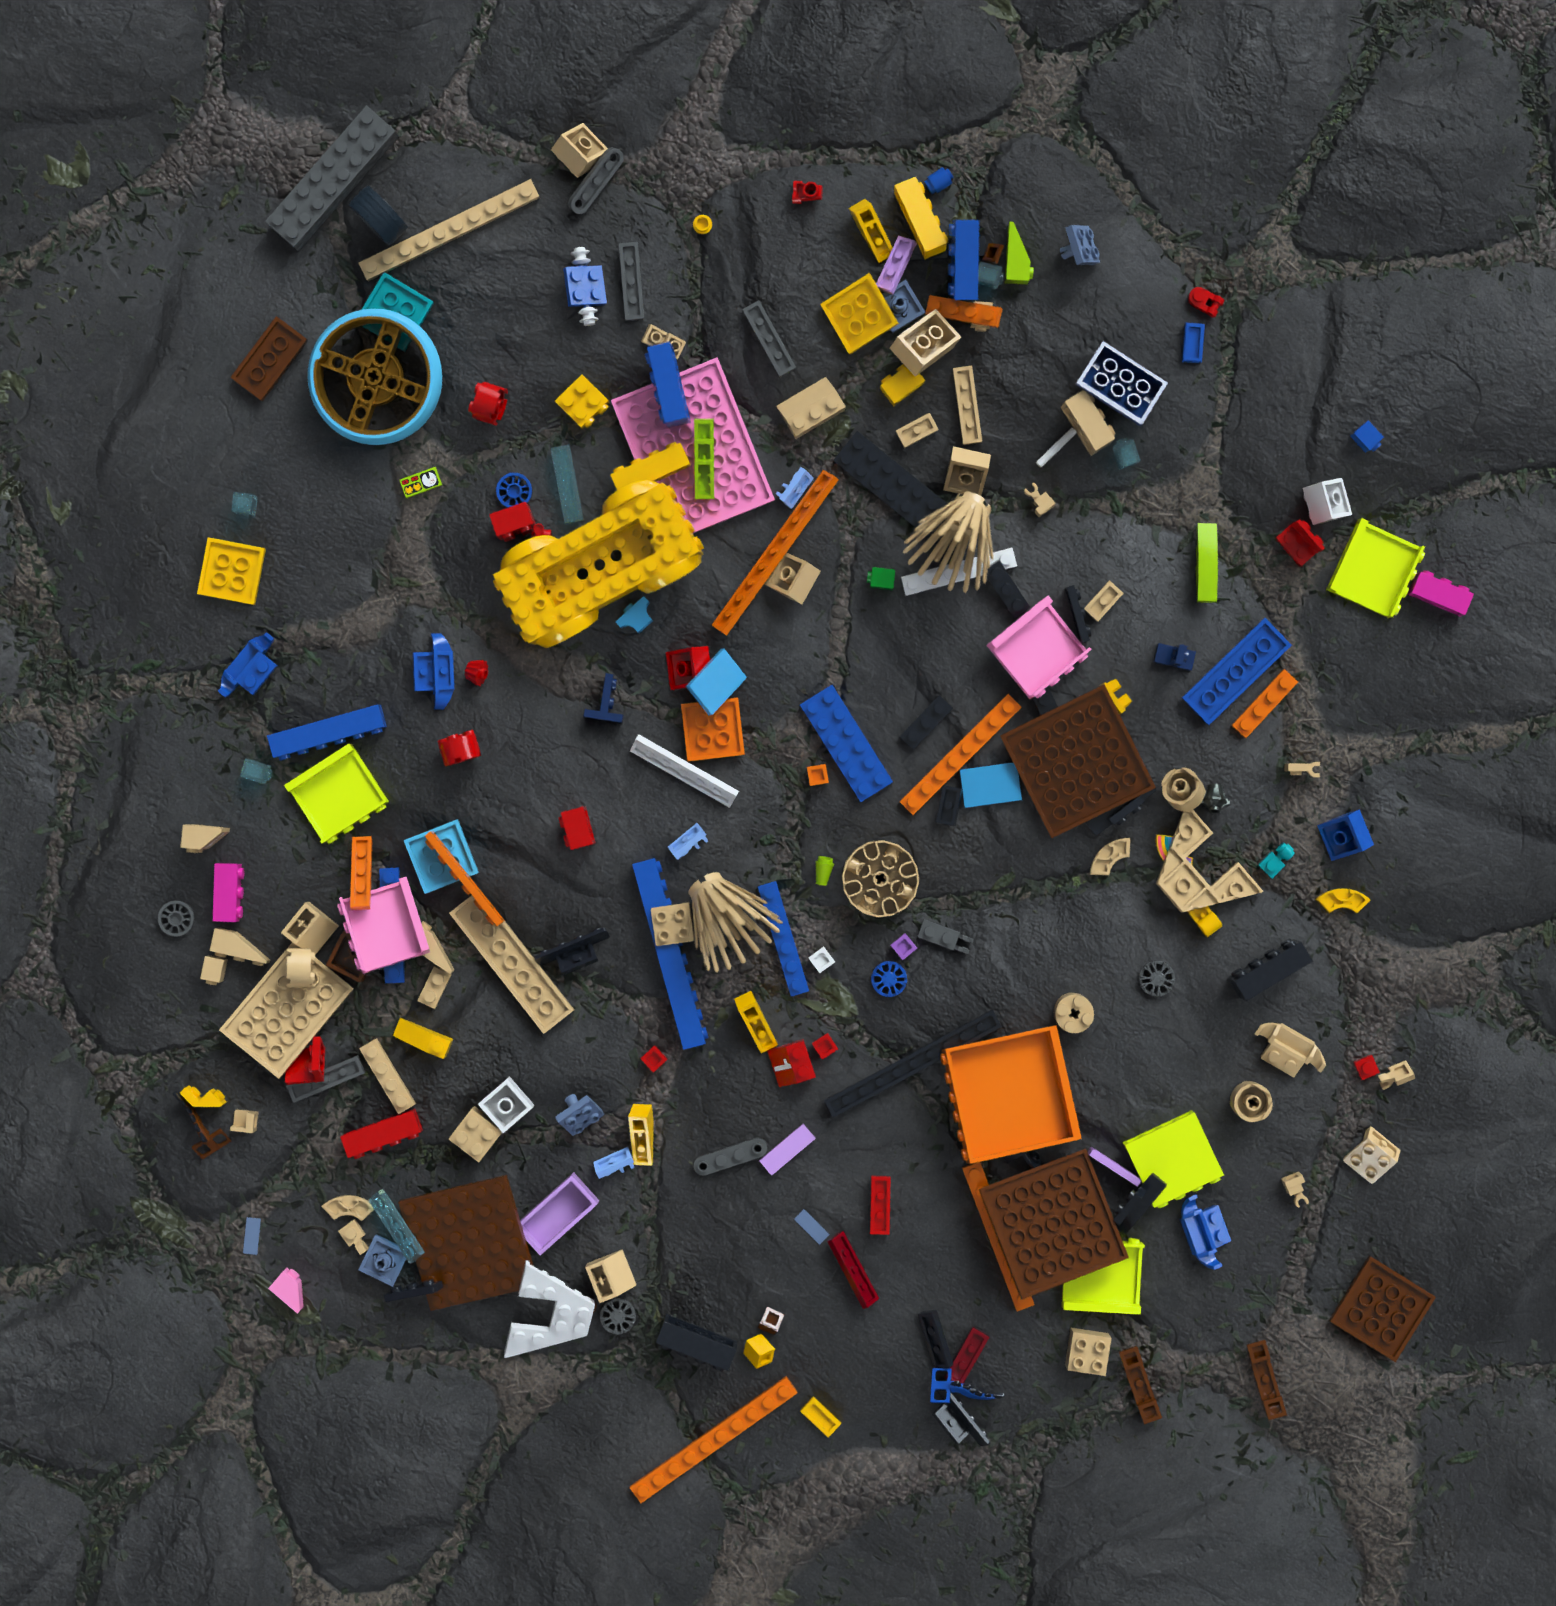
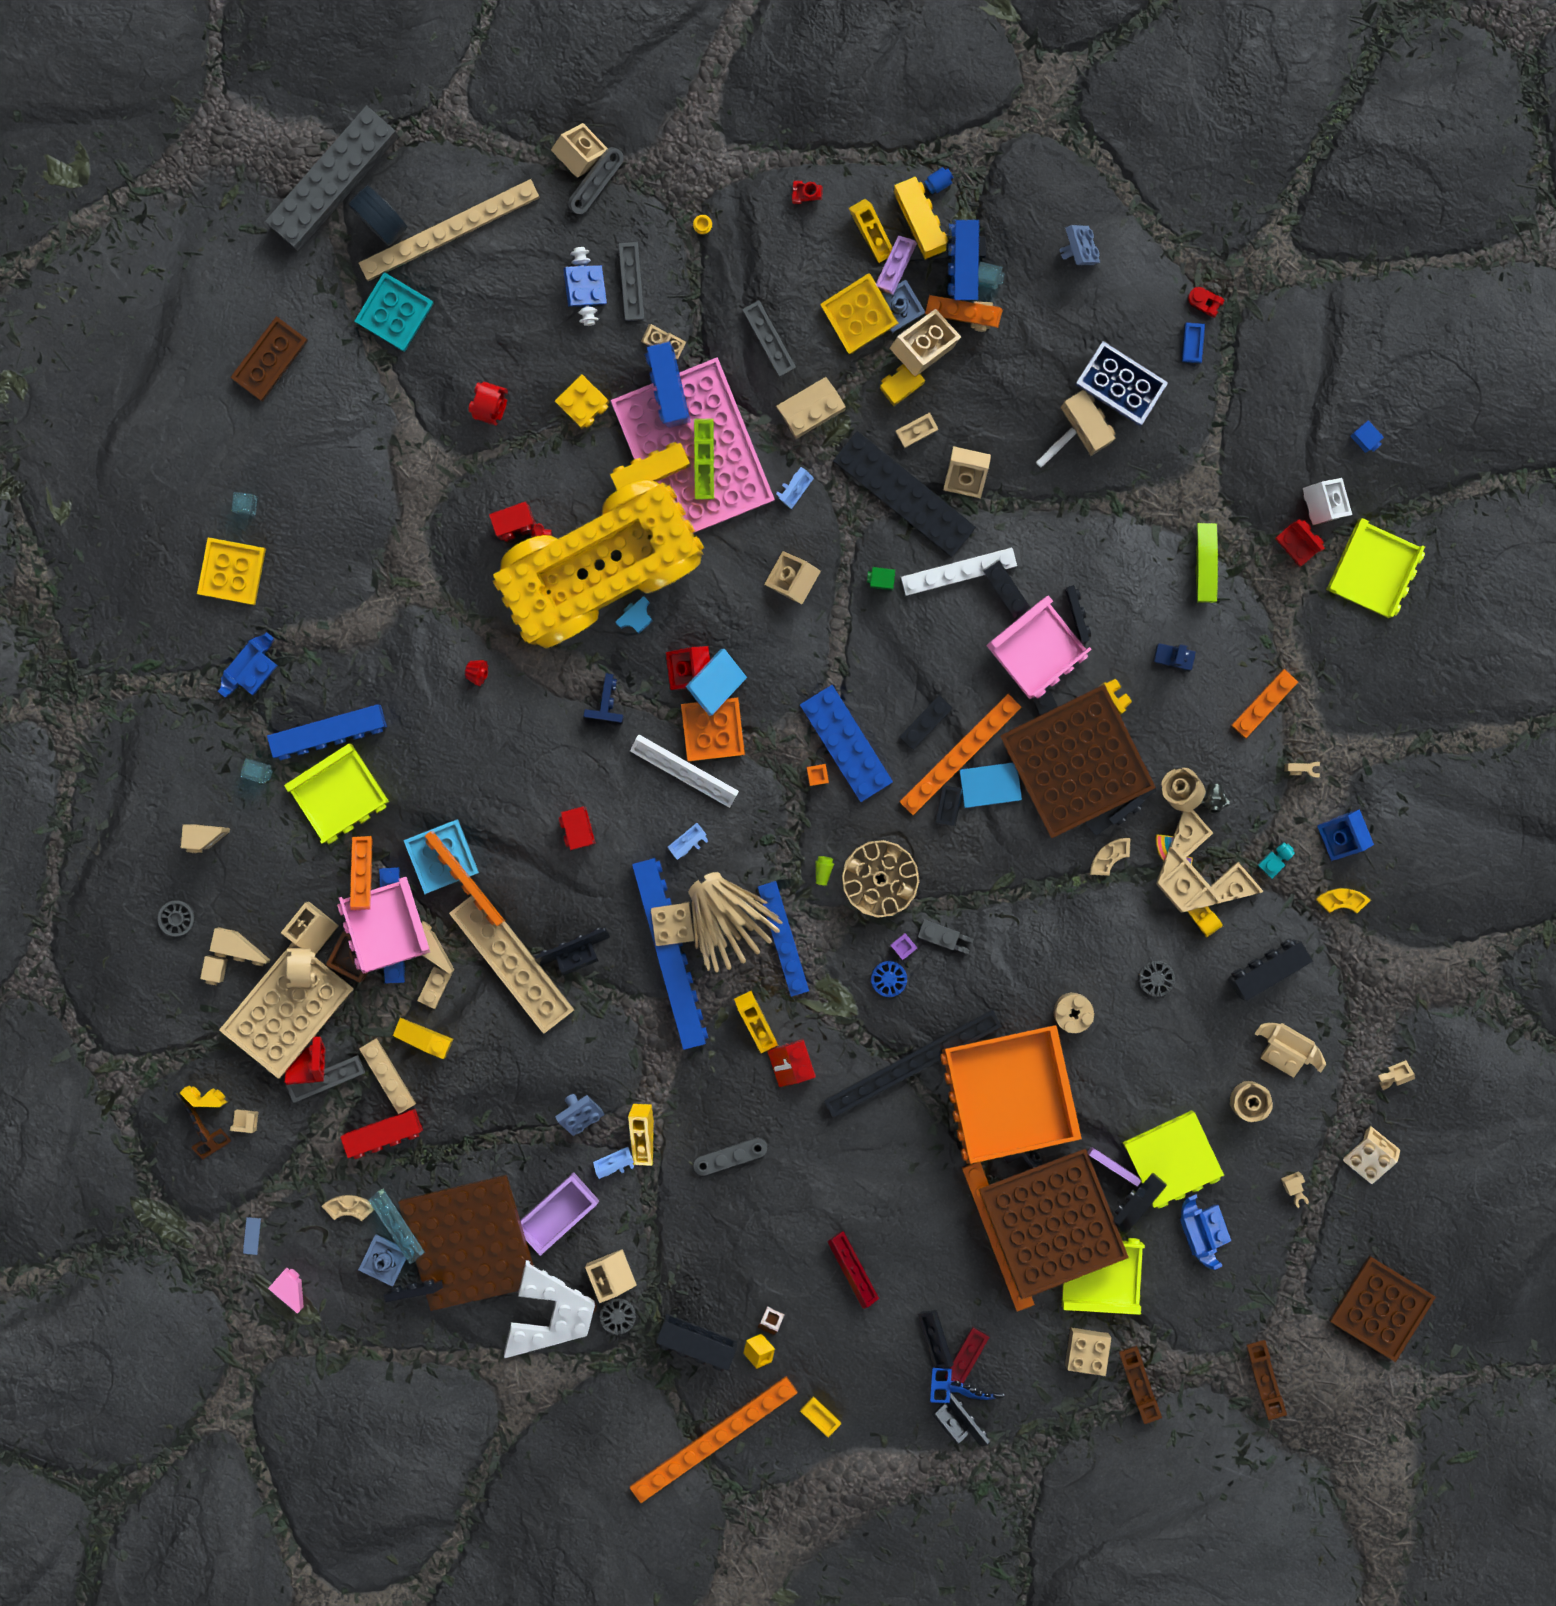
(228, 892): dark pink brick -> none
(353, 1234): tan plate -> none
(358, 384): pearl gold wheel -> none
(421, 482): tile -> none
(435, 671): blue plate -> none
(459, 748): red brick -> none
(475, 1134): tan brick -> none
(506, 1104): white brick -> none
(514, 489): blue wheel -> none
(567, 484): clear light blue plate -> none
(654, 1058): red plate -> none
(775, 552): orange plate -> none
(787, 1149): lavender tile -> none
(811, 1226): sand blue sticker -> none
(821, 959): white plate -> none
(824, 1046): red plate -> none
(880, 1205): red plate -> none
(964, 521): tan plant -> none
(967, 405): tan plate -> none
(993, 253): reddish brown slope -> none
(1017, 260): lime slope -> none
(1043, 502): tan piece -> none
(1103, 601): tan plate -> none
(1126, 453): clear light blue brick -> none
(1236, 671): blue plate -> none
(1366, 1067): red plate -> none
(1441, 593): dark pink brick -> none

